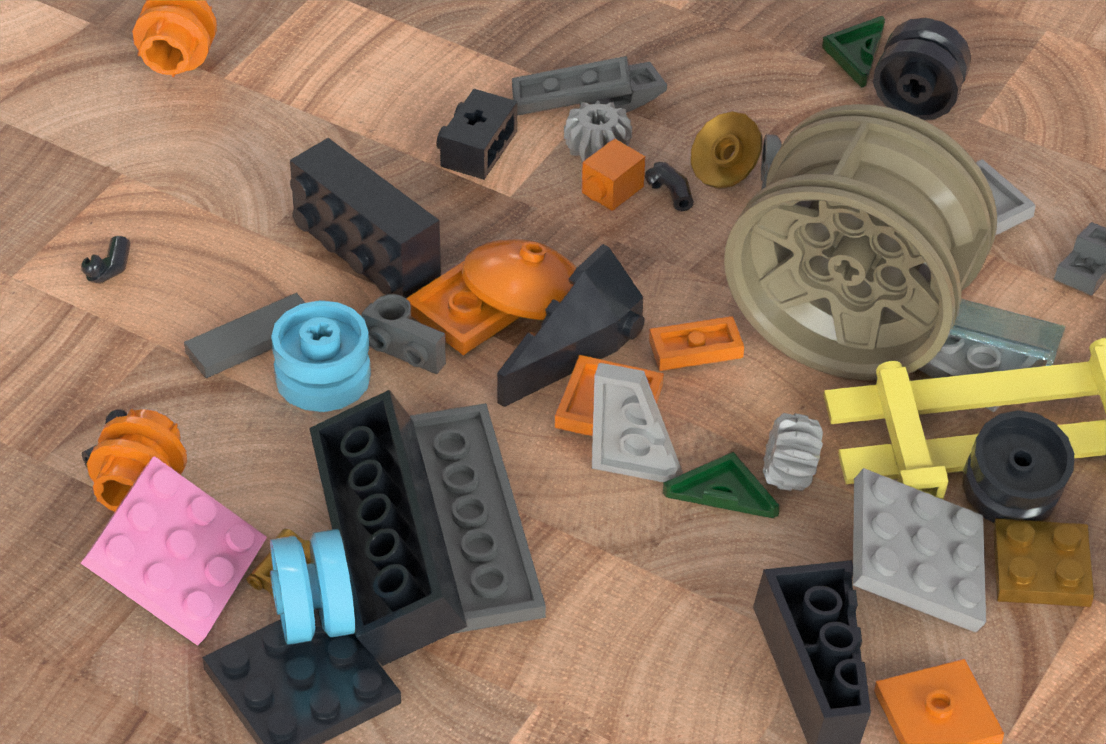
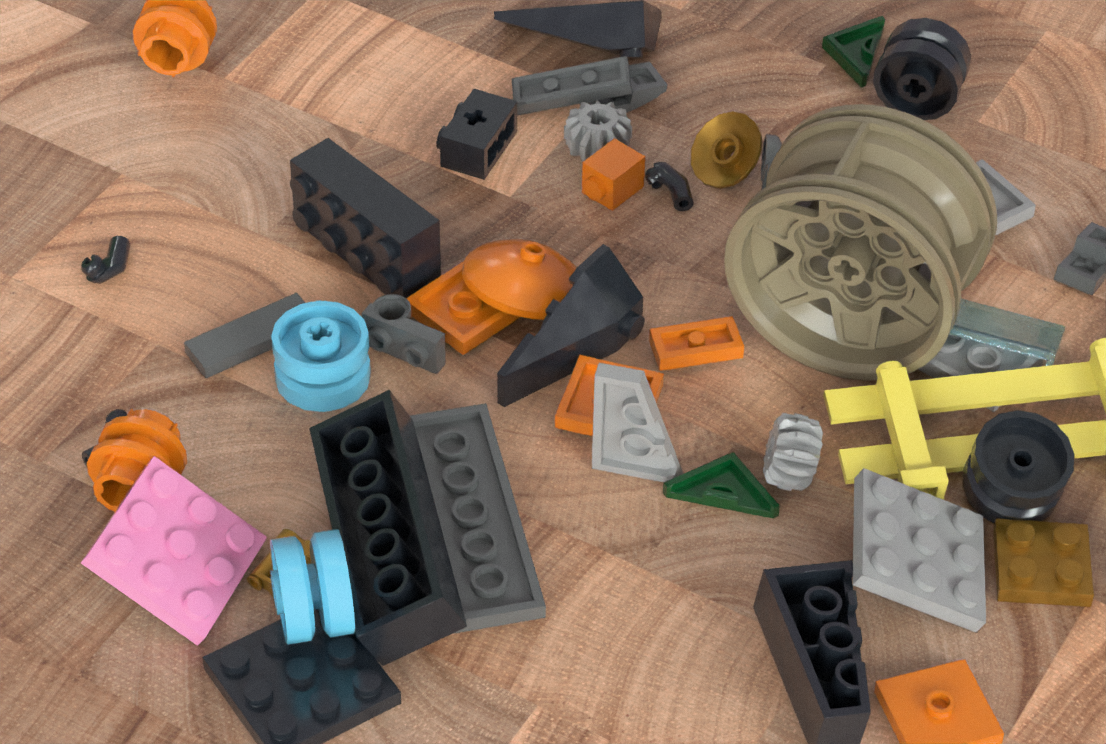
(613, 27): none -> black wedge

